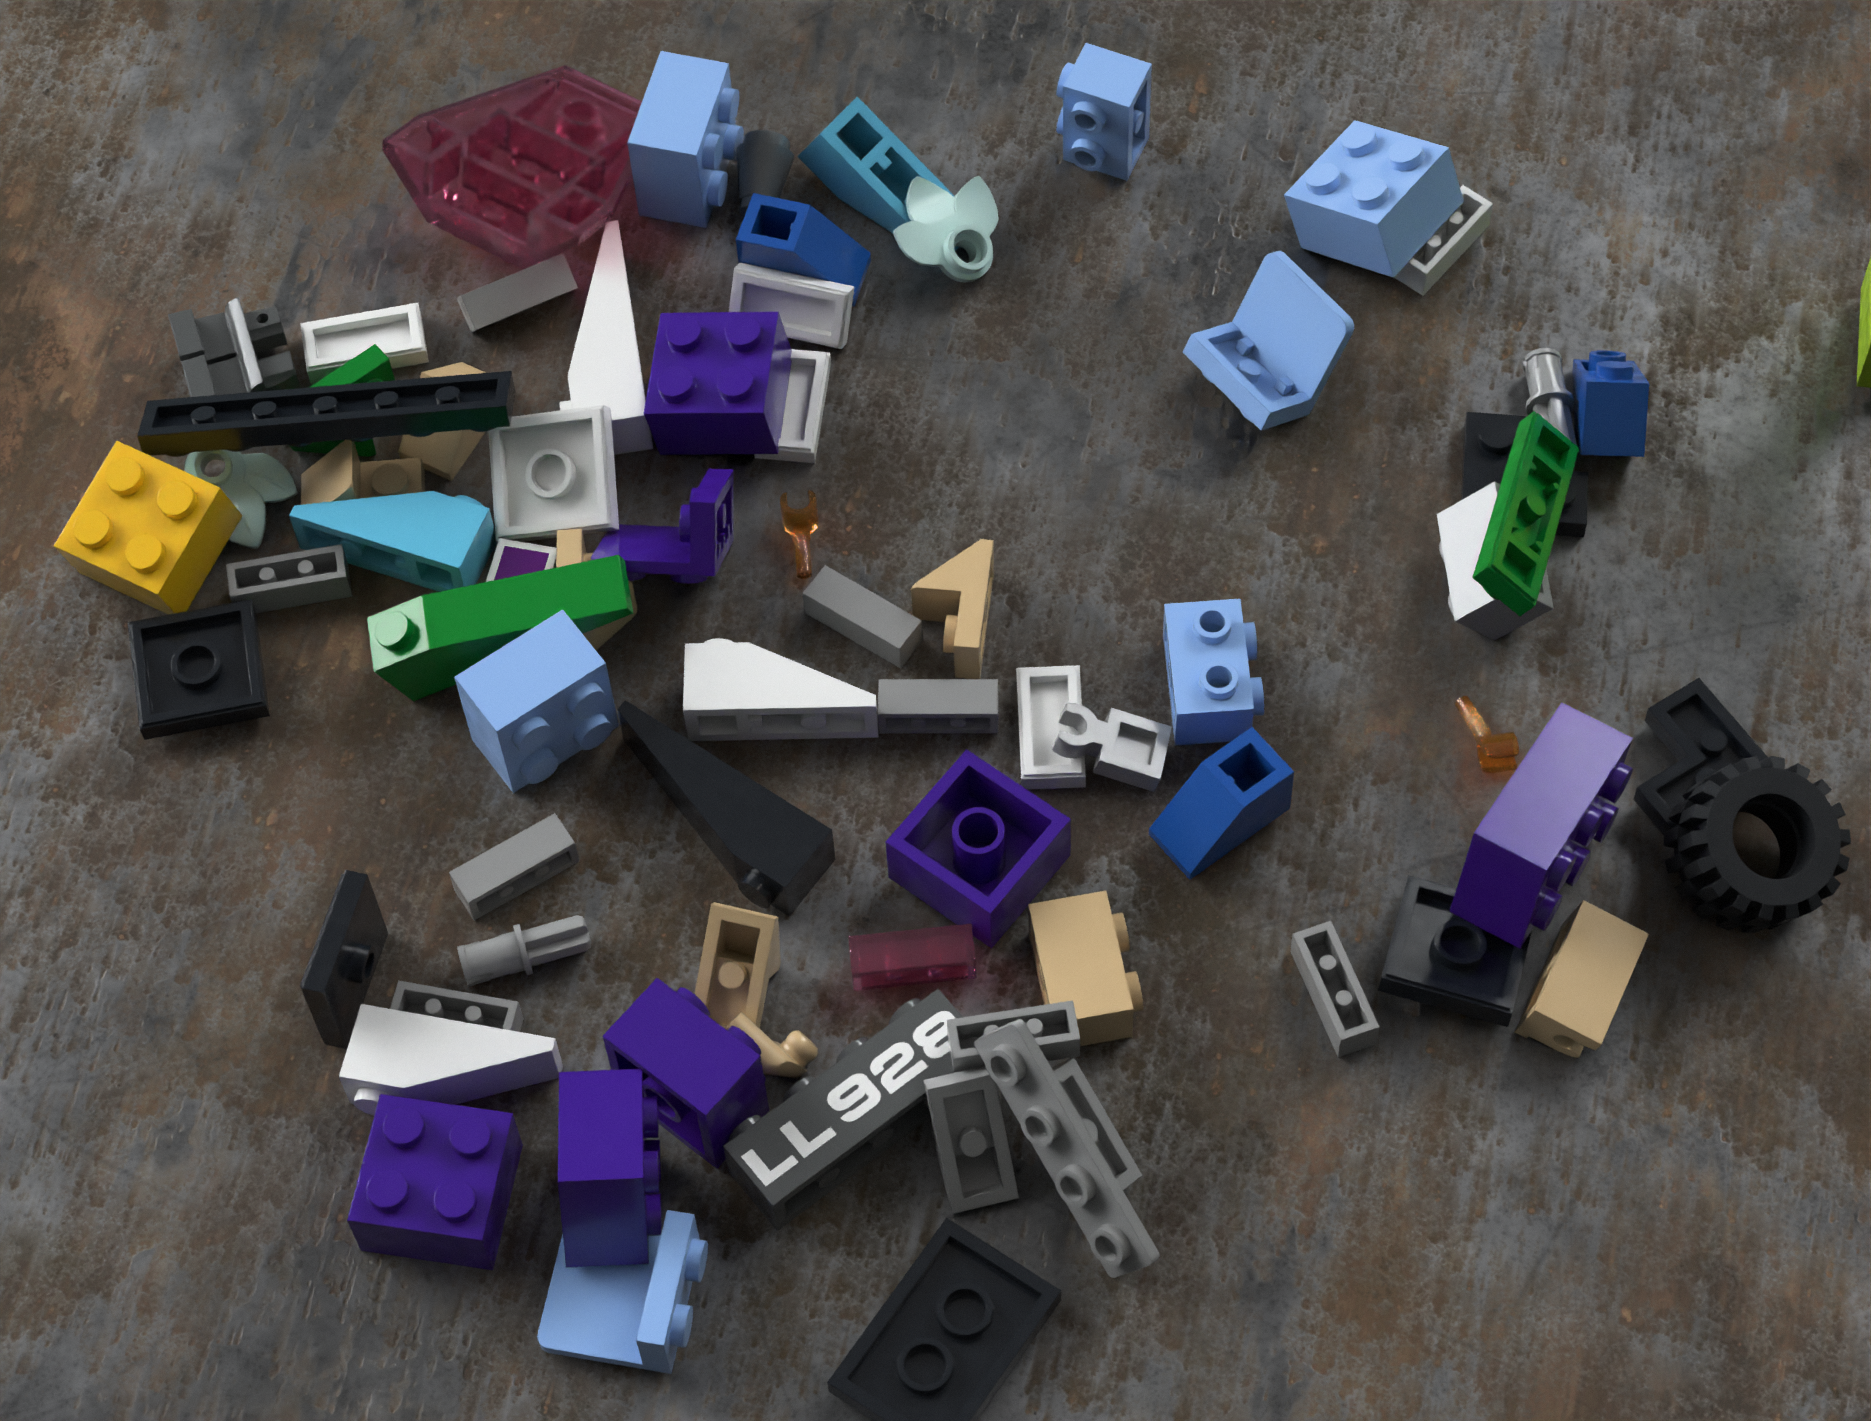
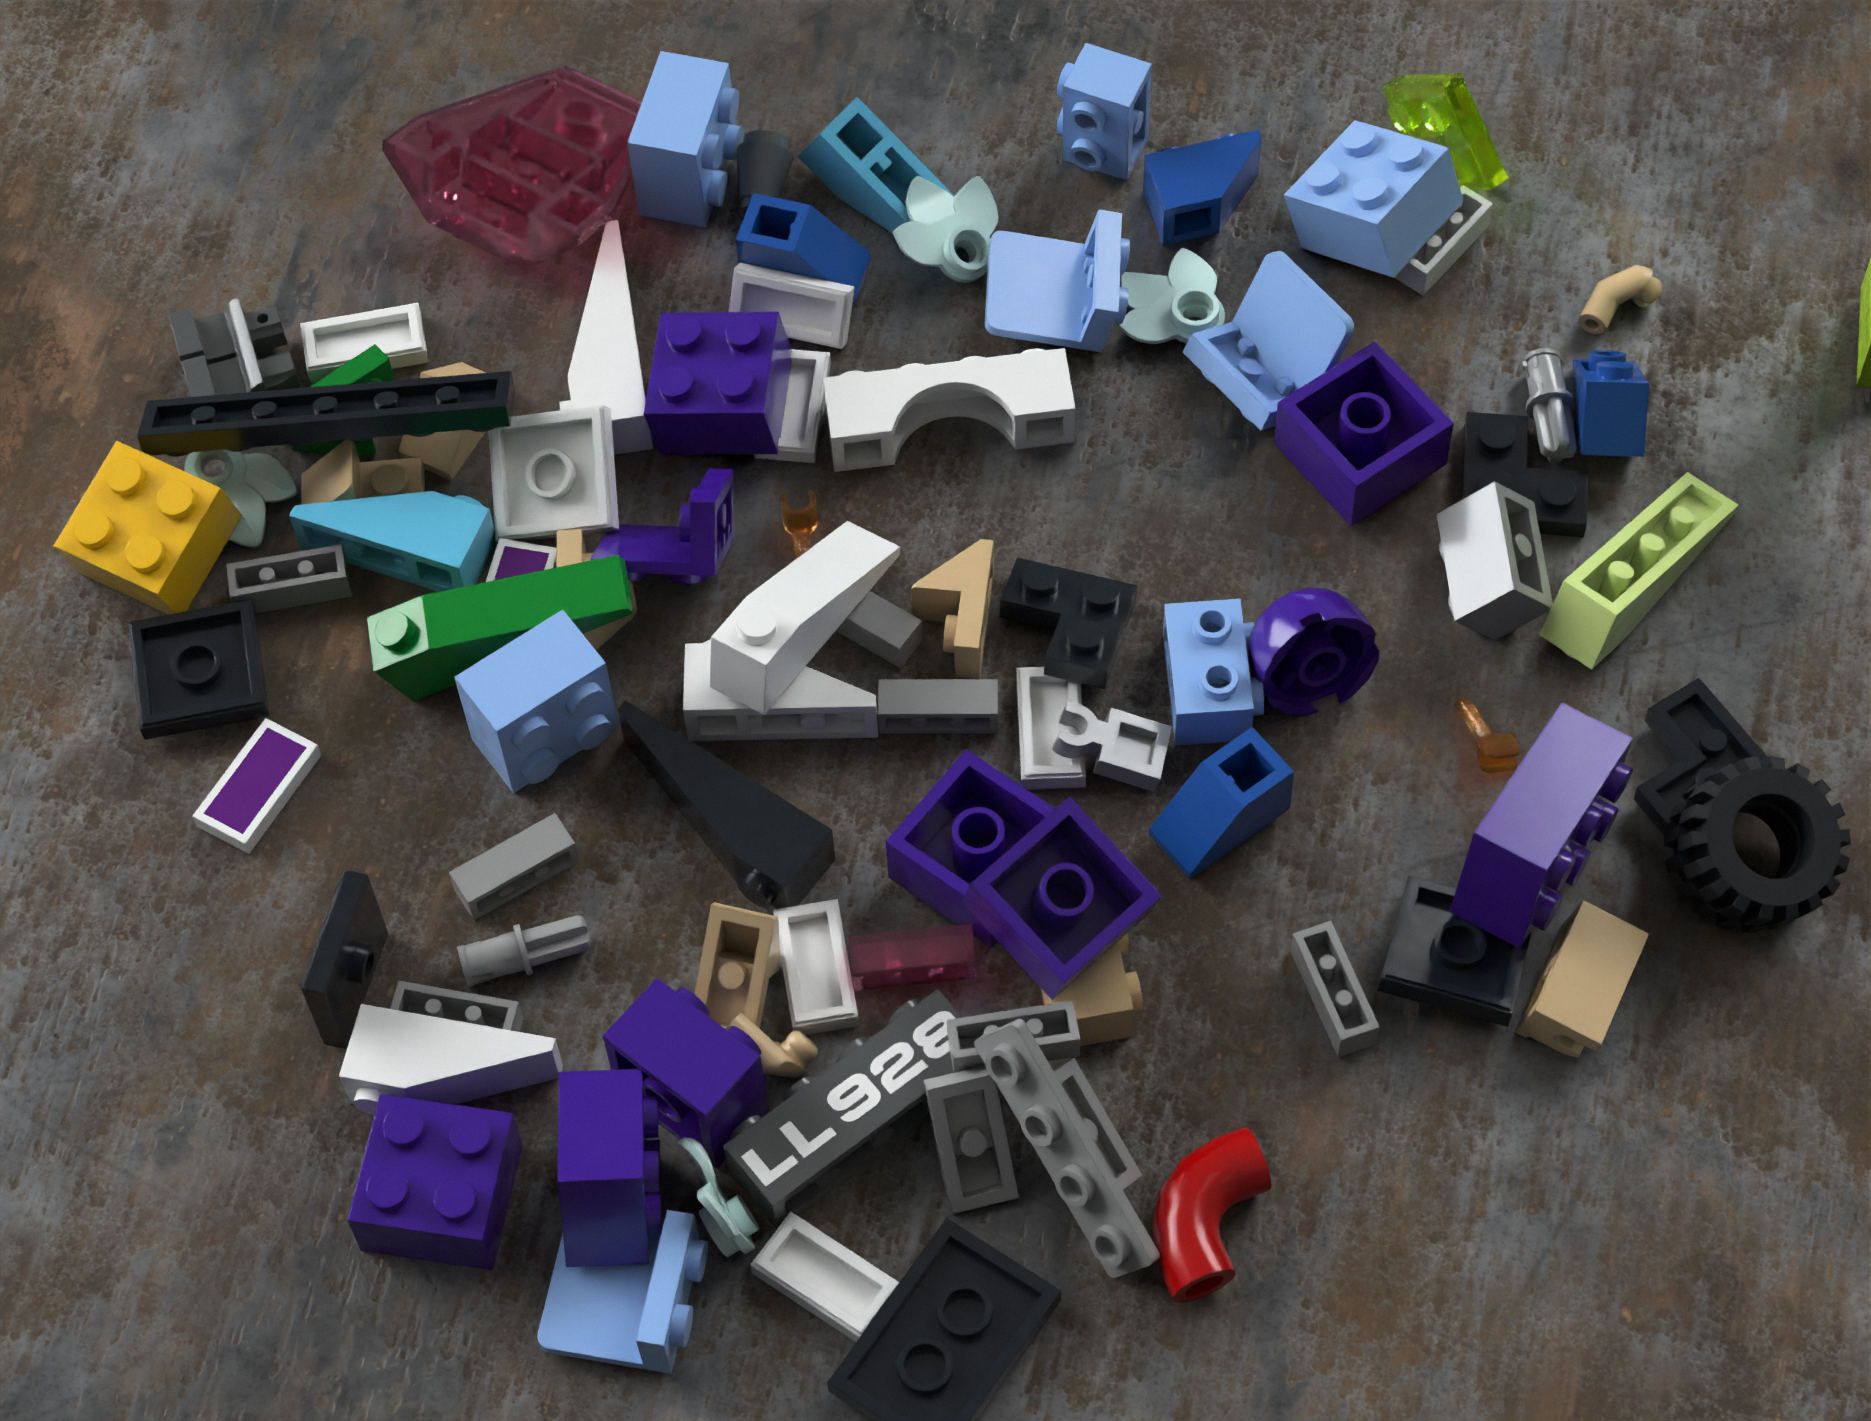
(257, 785): none -> tile
(517, 292): light grey piece -> none
(726, 1220): none -> light aqua plate
(794, 615): none -> white slope
(816, 967): none -> white tile
(823, 1276): none -> white tile
(1018, 394): none -> white arch
(1058, 287): none -> light blue bracket
(1060, 898): none -> dark purple brick
(1082, 609): none -> black plate
(1164, 304): none -> light aqua plate
(1192, 1208): none -> red cylinder
(1199, 184): none -> blue slope
(1310, 649): none -> dark purple cylinder
(1363, 433): none -> dark purple brick
(1445, 110): none -> clear neon green plate
(1526, 514): green plate -> none
(1614, 290): none -> tan arm
(1634, 570): none -> yellowish green slope

